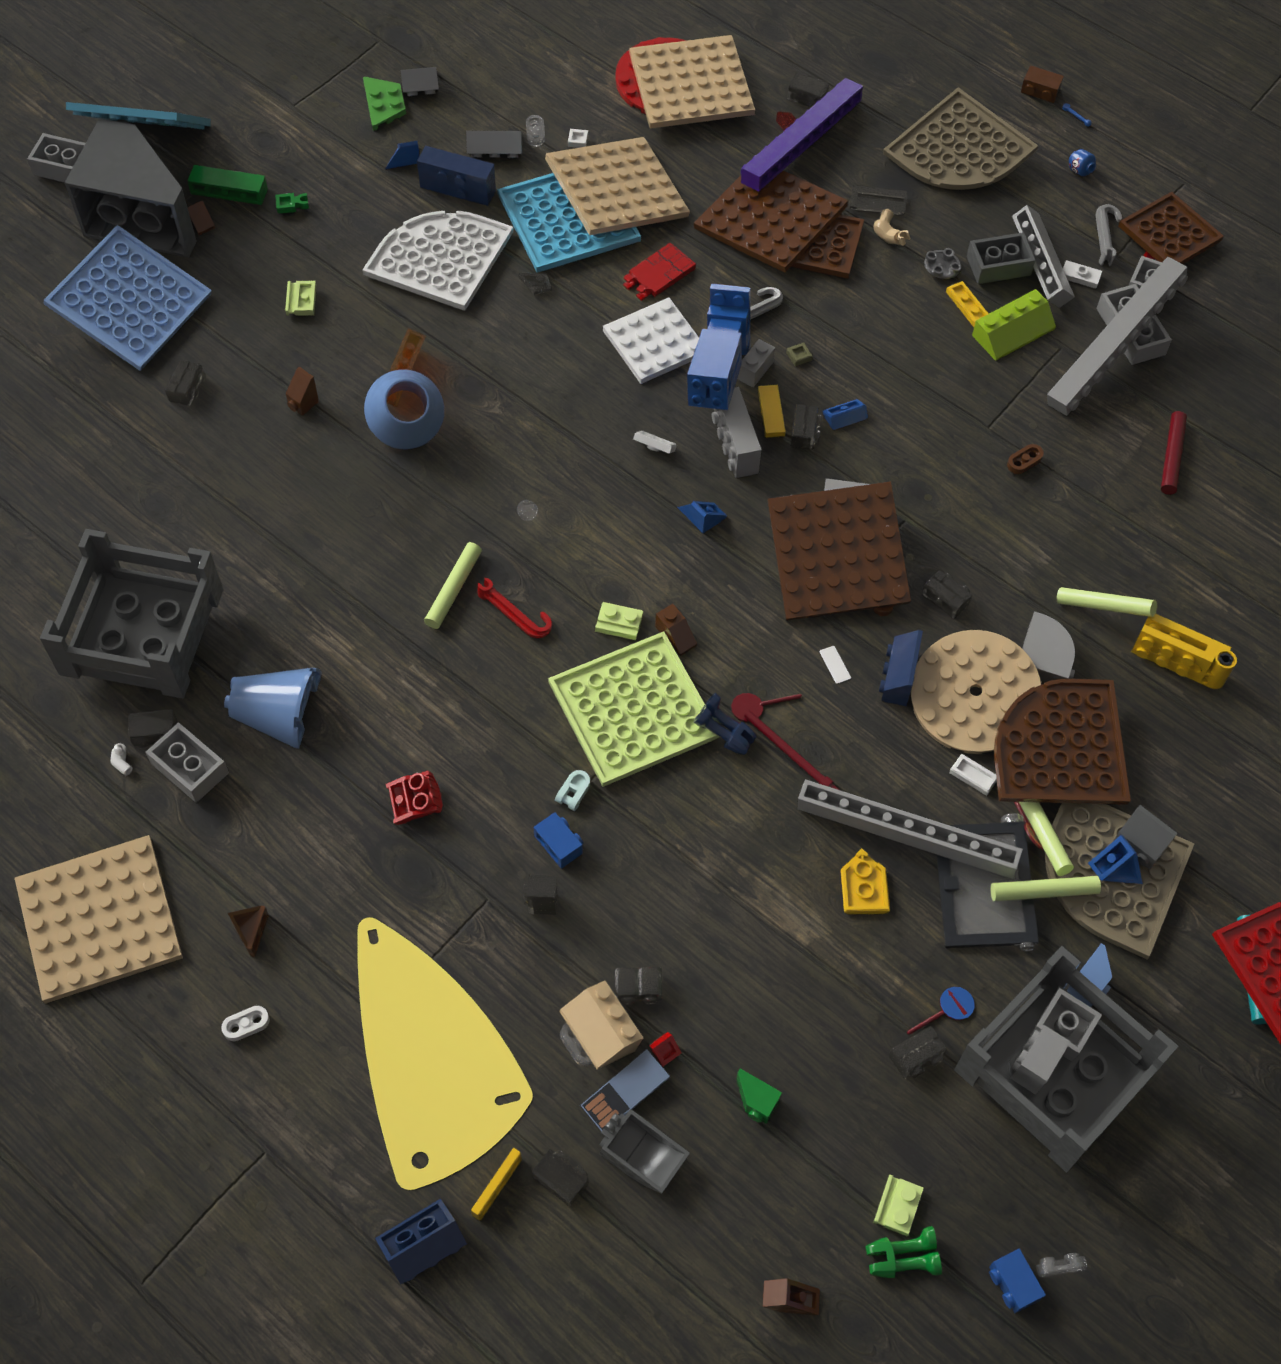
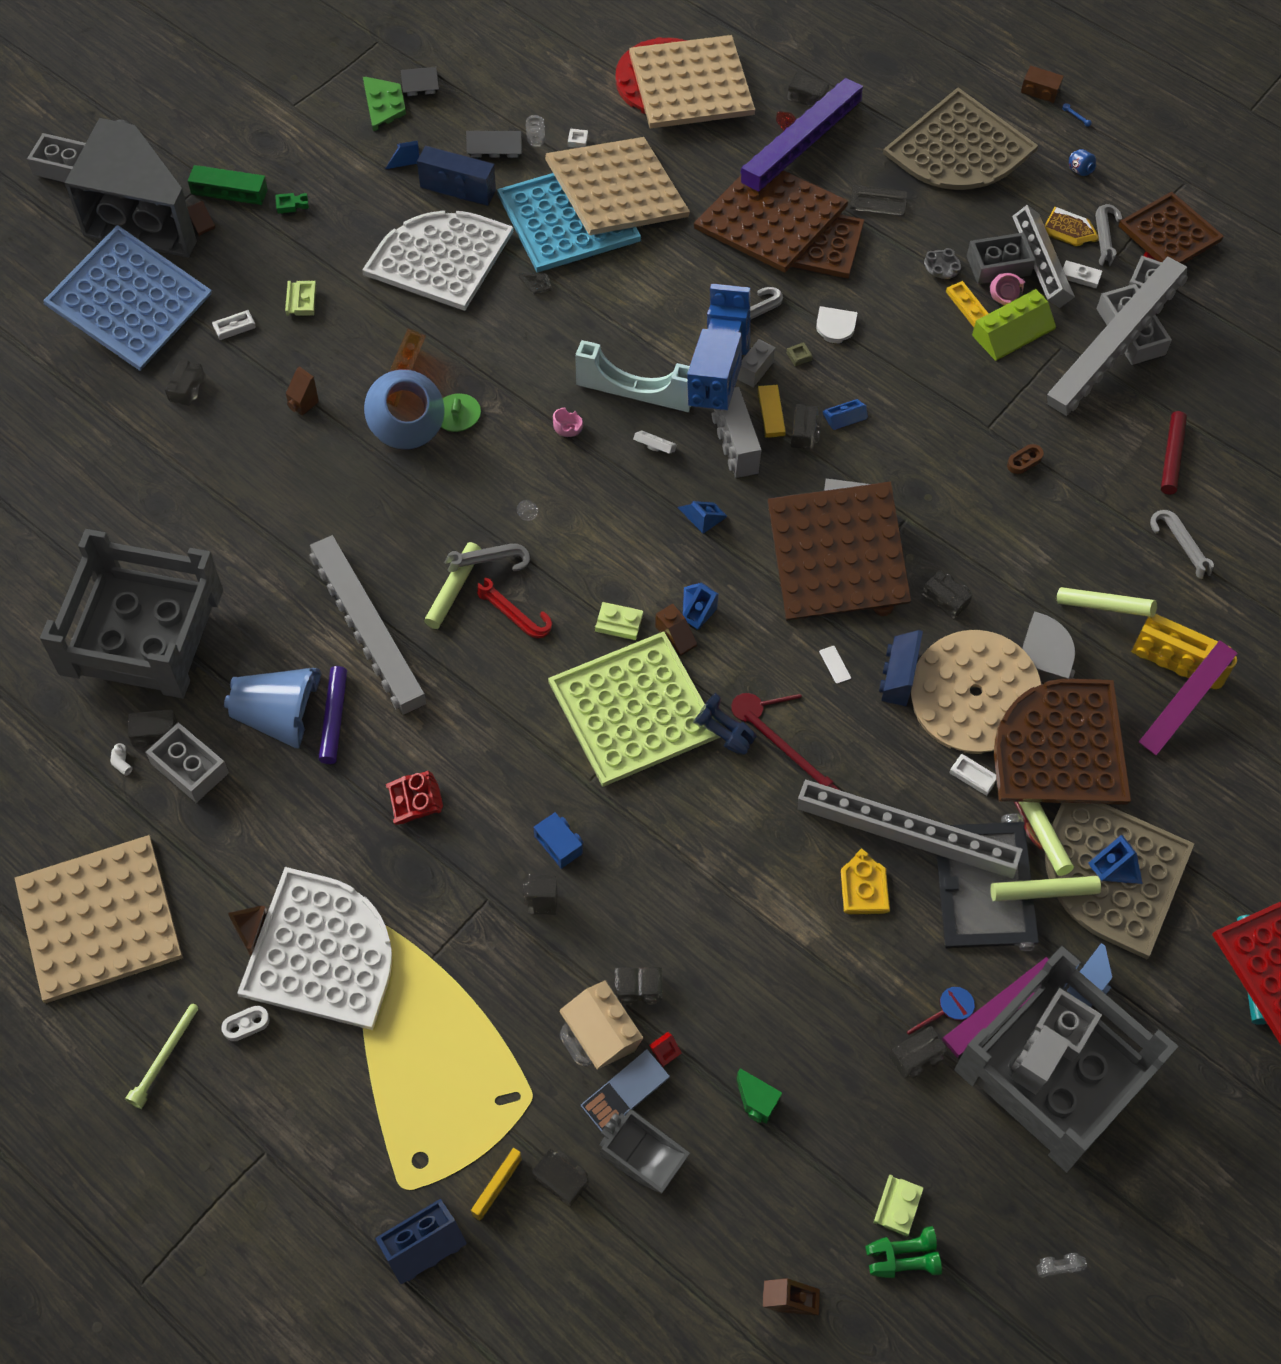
(138, 115): medium azure plate -> none
(138, 1096): none -> yellowish green piece
(235, 327): none -> white tile
(320, 952): none -> white plate
(333, 715): none -> dark purple piece
(367, 625): none -> light grey brick
(460, 412): none -> bright green shield
(489, 554): none -> light grey piece
(567, 423): none -> bright pink hair
(578, 783): light aqua plate -> none
(598, 373): none -> light aqua arch
(653, 340): white plate -> none
(659, 271): red tile -> none
(699, 604): none -> blue slope
(835, 324): none -> white tile
(886, 232): tan arm -> none
(965, 1032): none -> magenta tile
(1006, 288): none -> bright pink piece
(1016, 1281): blue brick -> none
(1070, 228): none -> tile
(1147, 836): dark grey slope -> none
(1187, 697): none -> magenta tile
(1190, 547): none -> light grey piece

